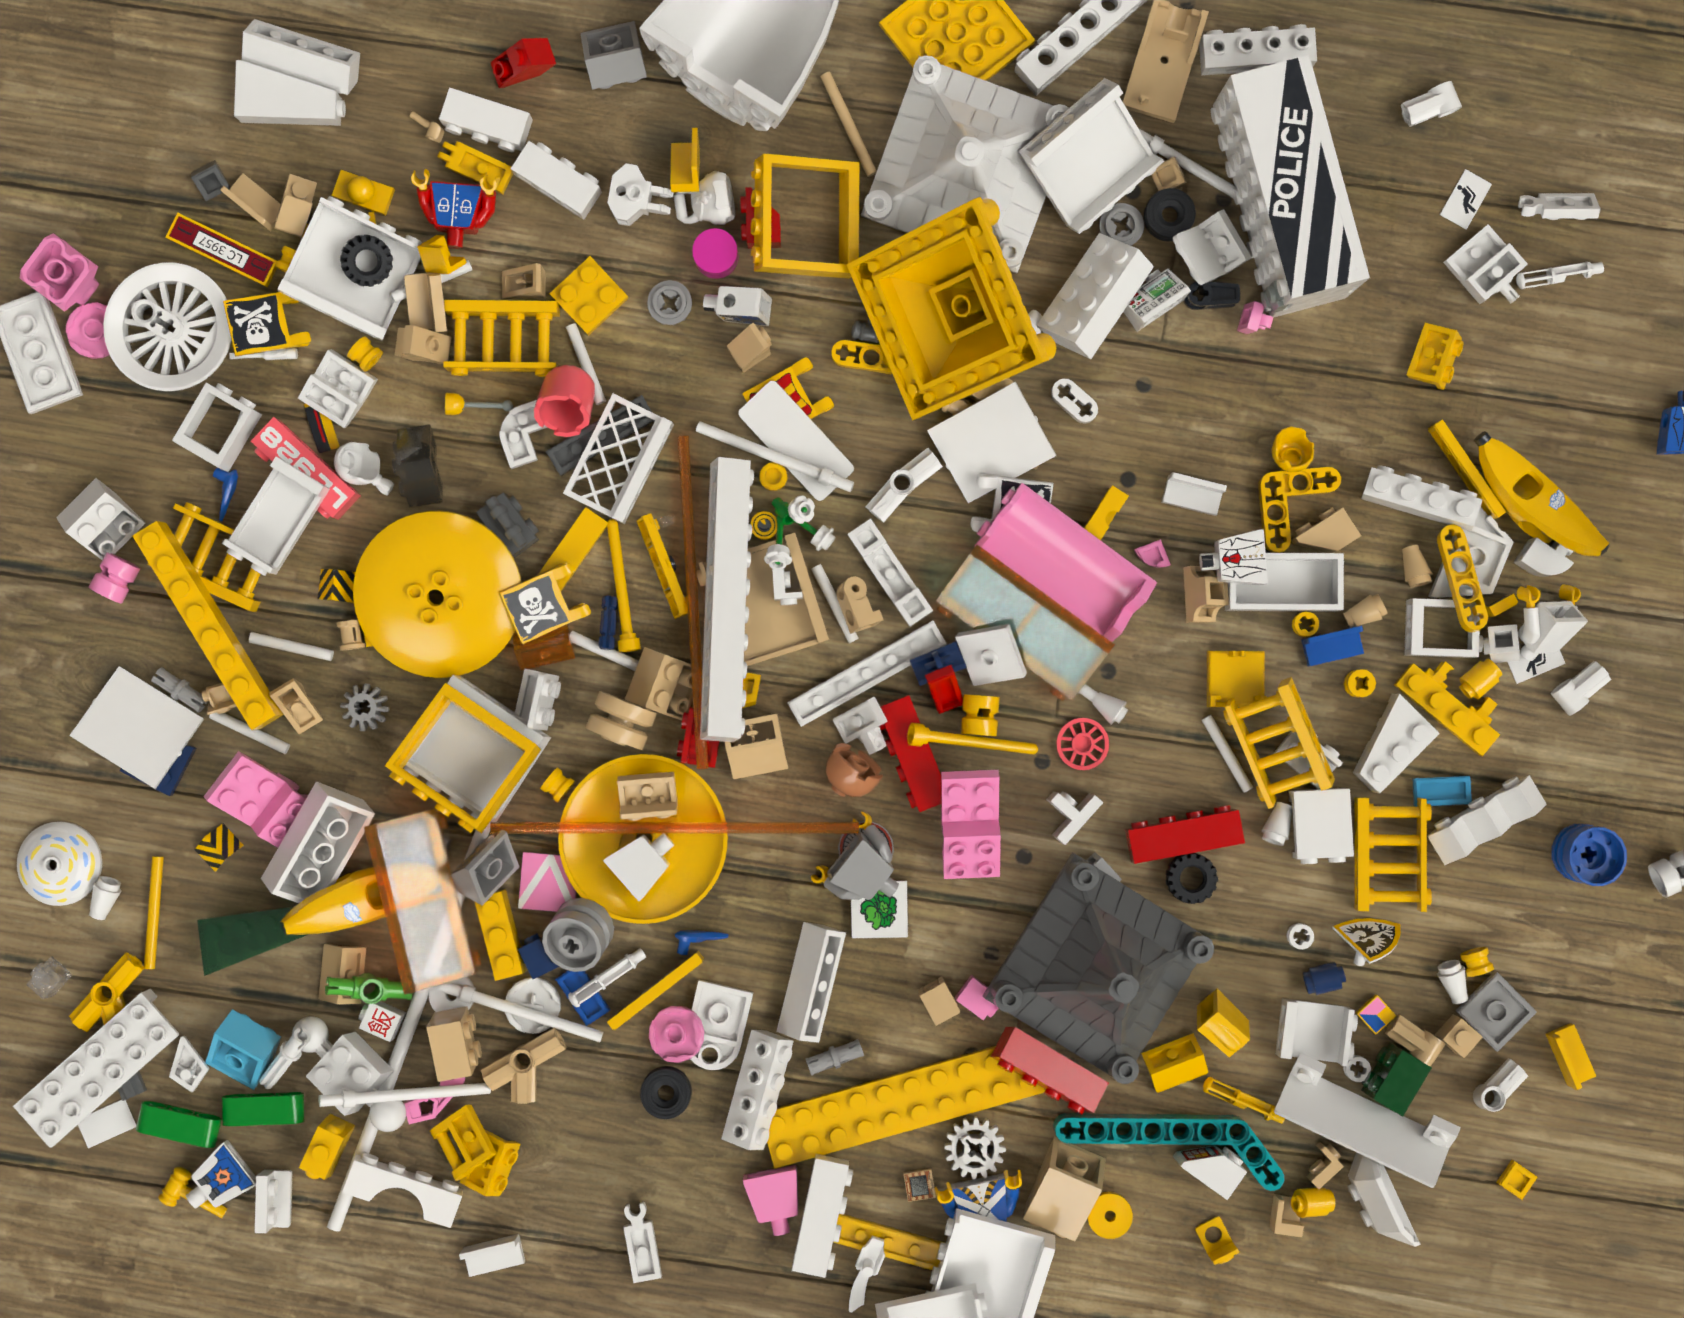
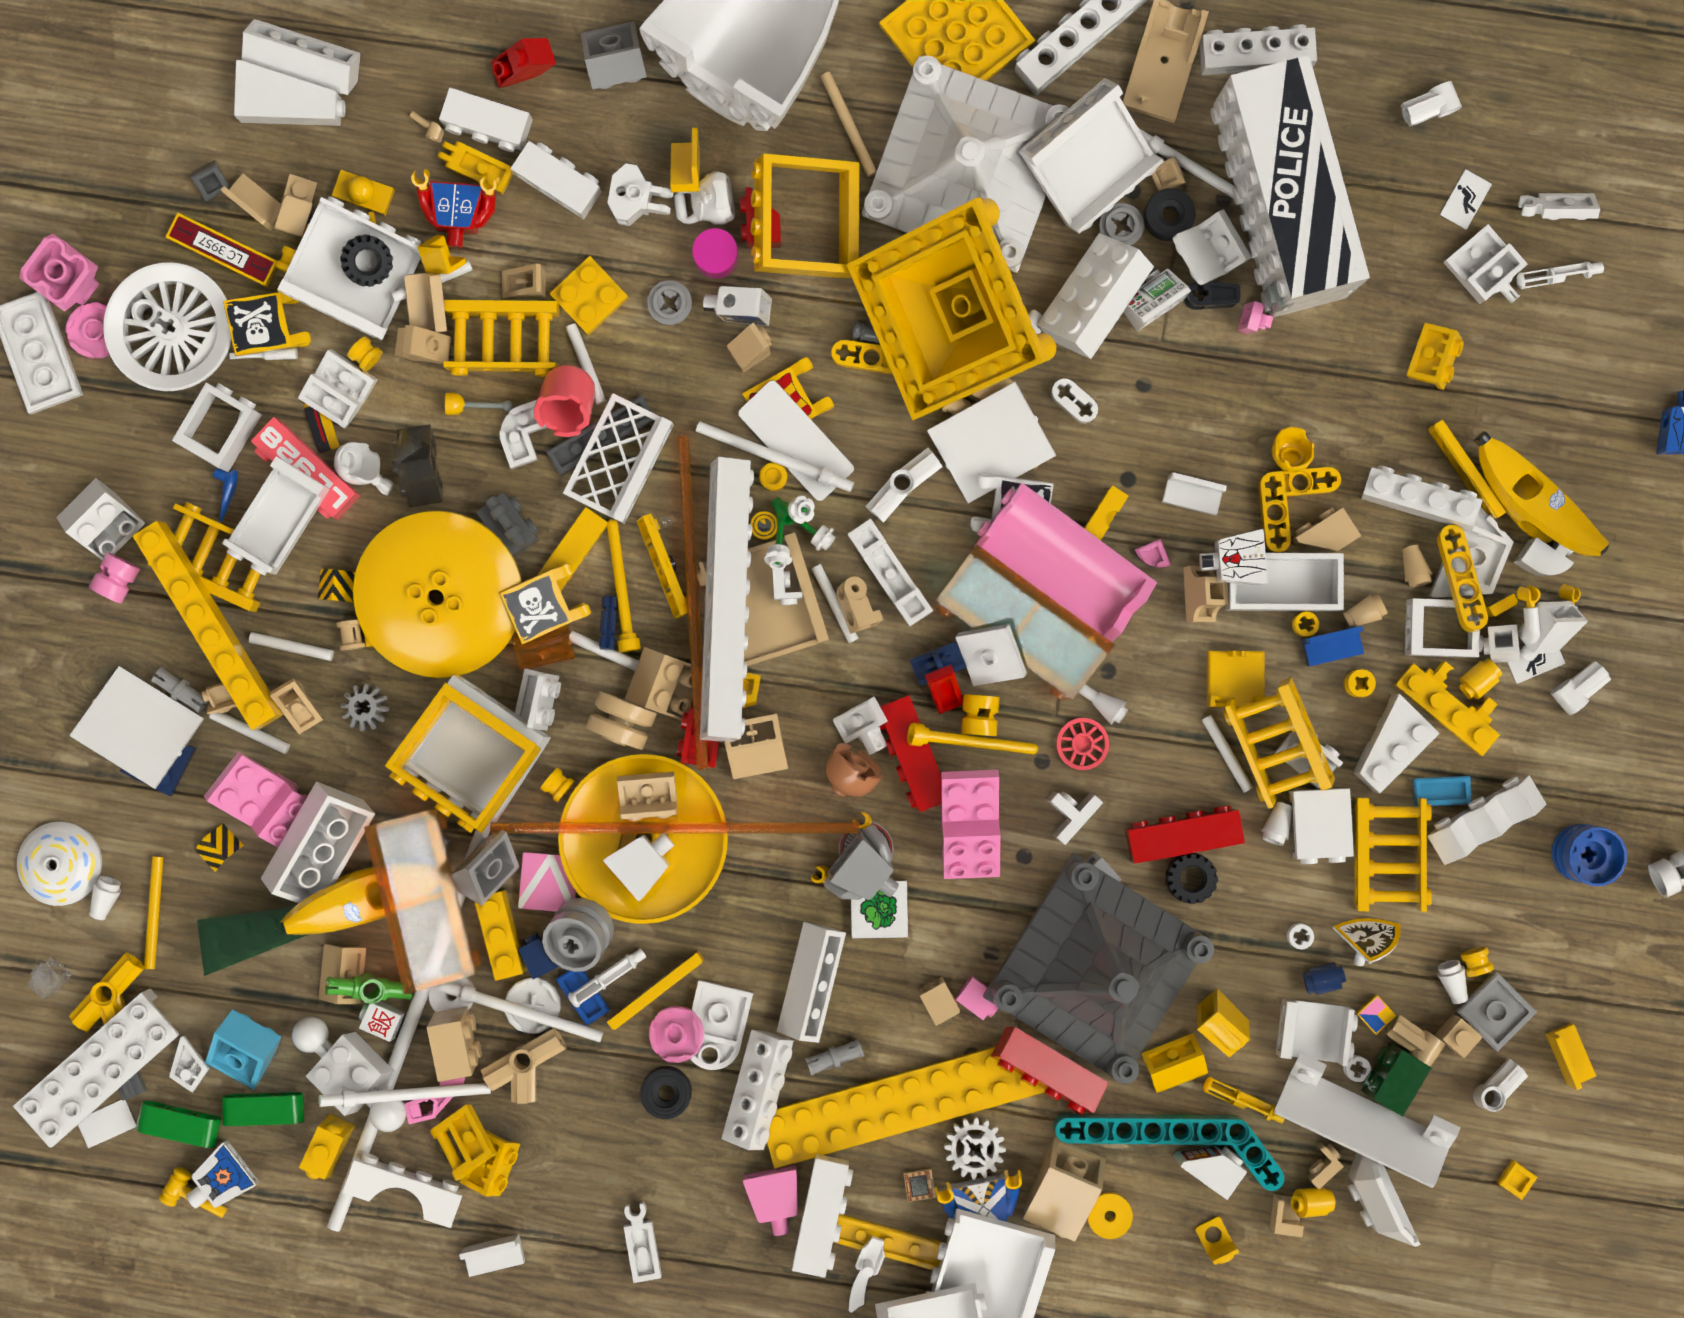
(273, 1200): white bracket -> none
(289, 1052): white axle -> none
(695, 936): blue bar -> none
(865, 674): white tile -> none

